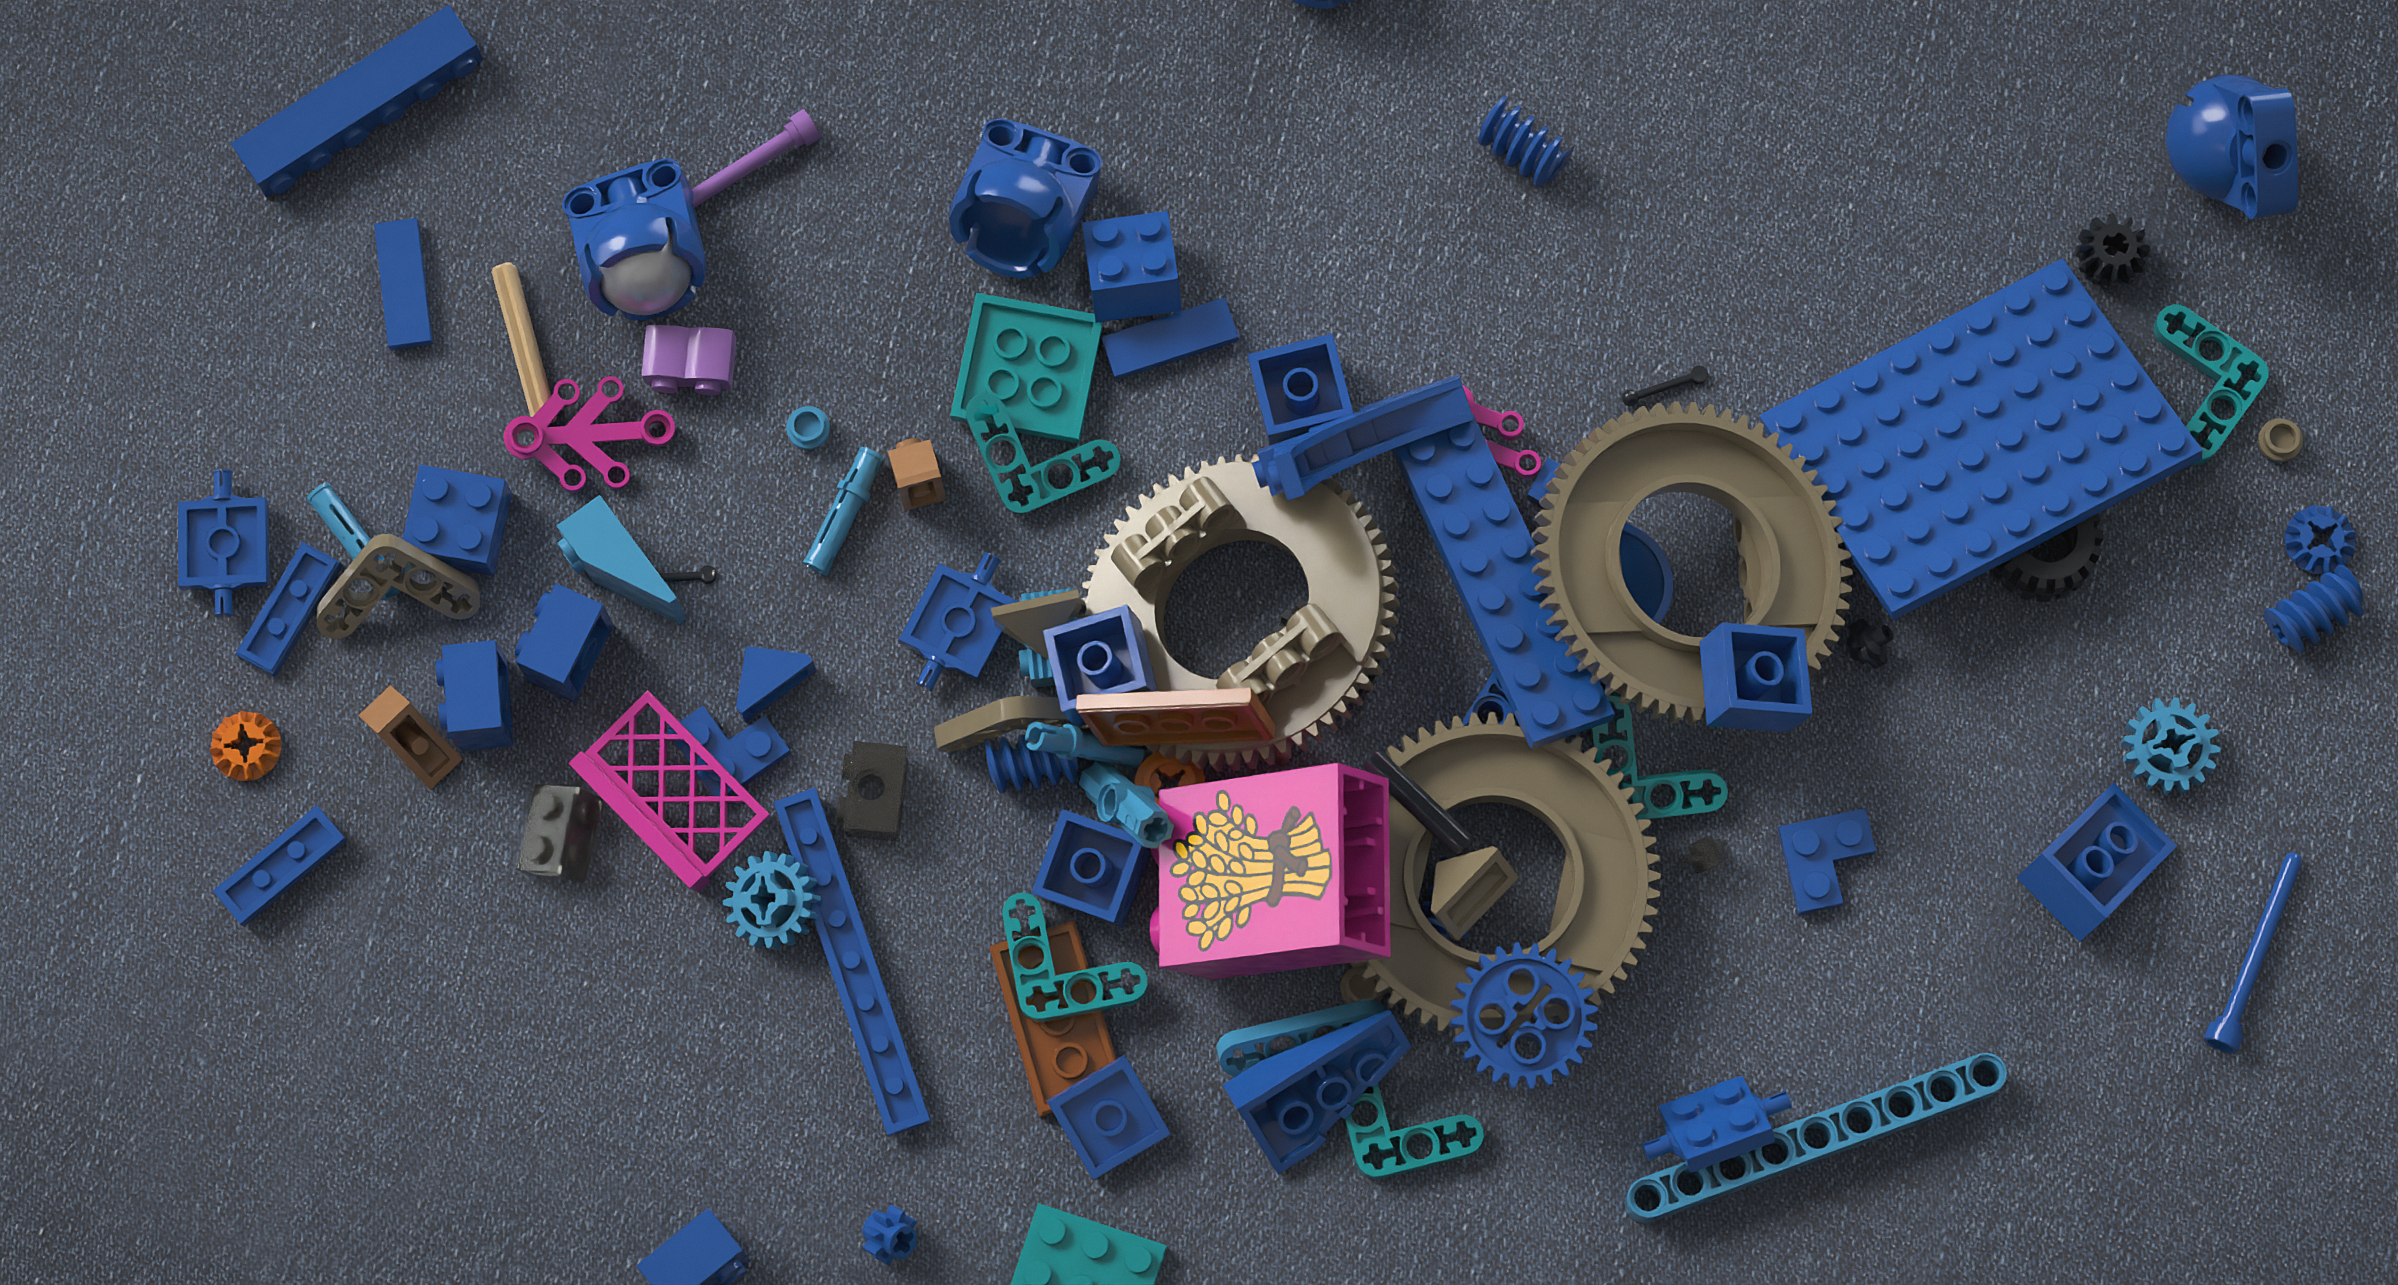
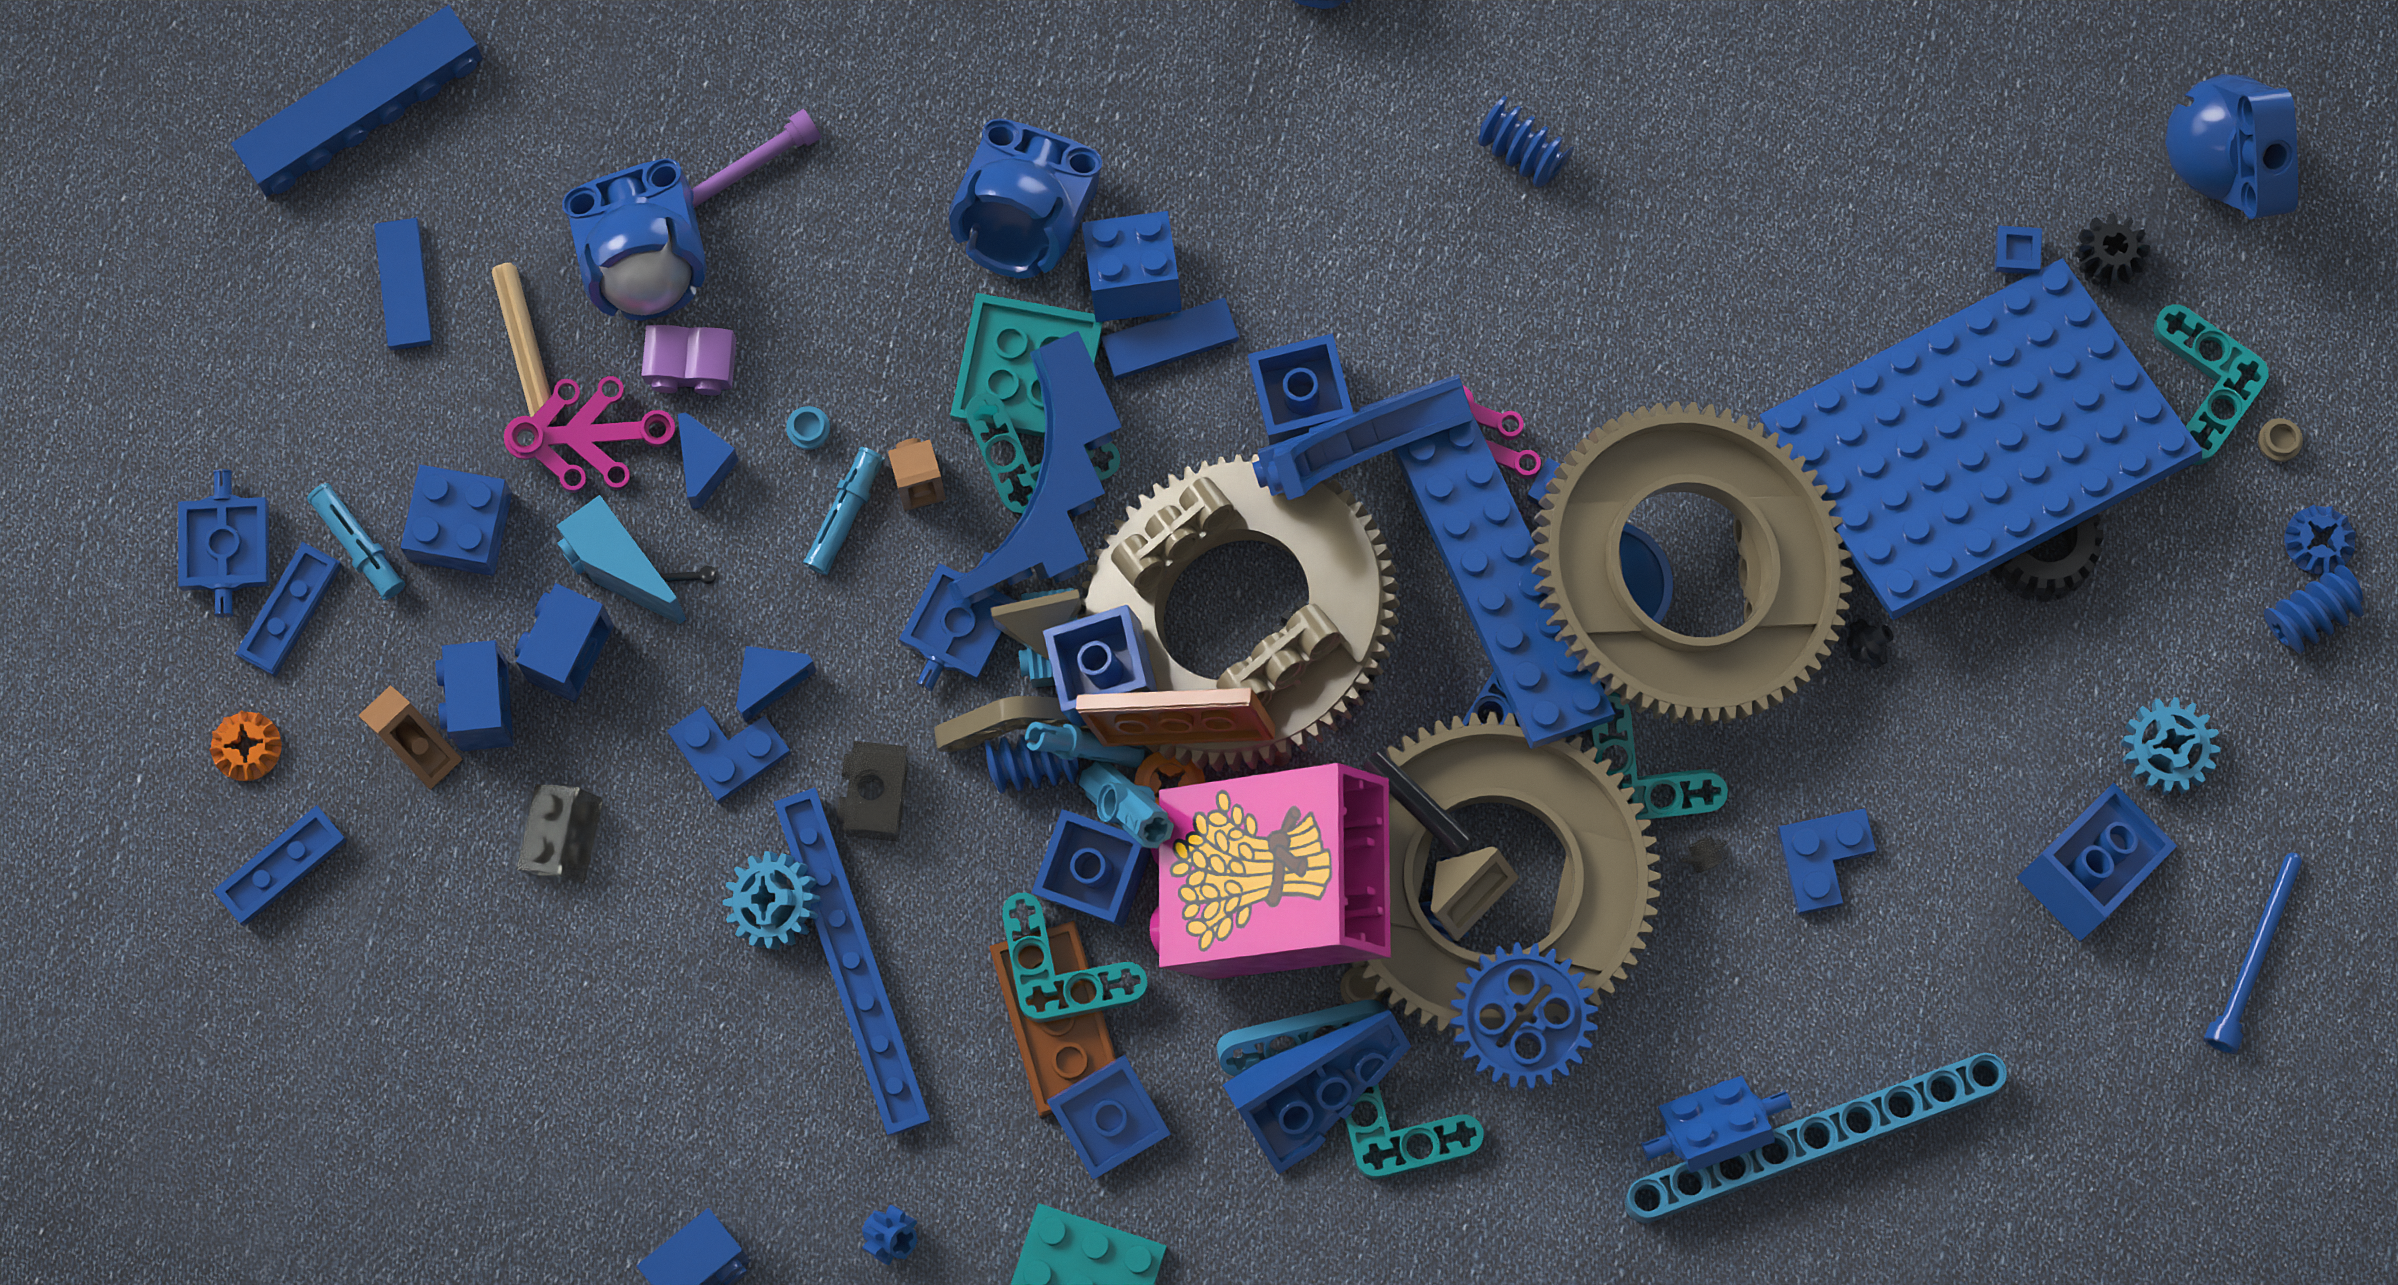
(387, 574): dark tan beam -> none
(642, 818): dark pink fence -> none
(705, 459): none -> blue slope
(1044, 537): none -> blue arch
(1697, 375): black hinge -> none
(1755, 677): blue brick -> none
(2018, 249): none -> blue plate

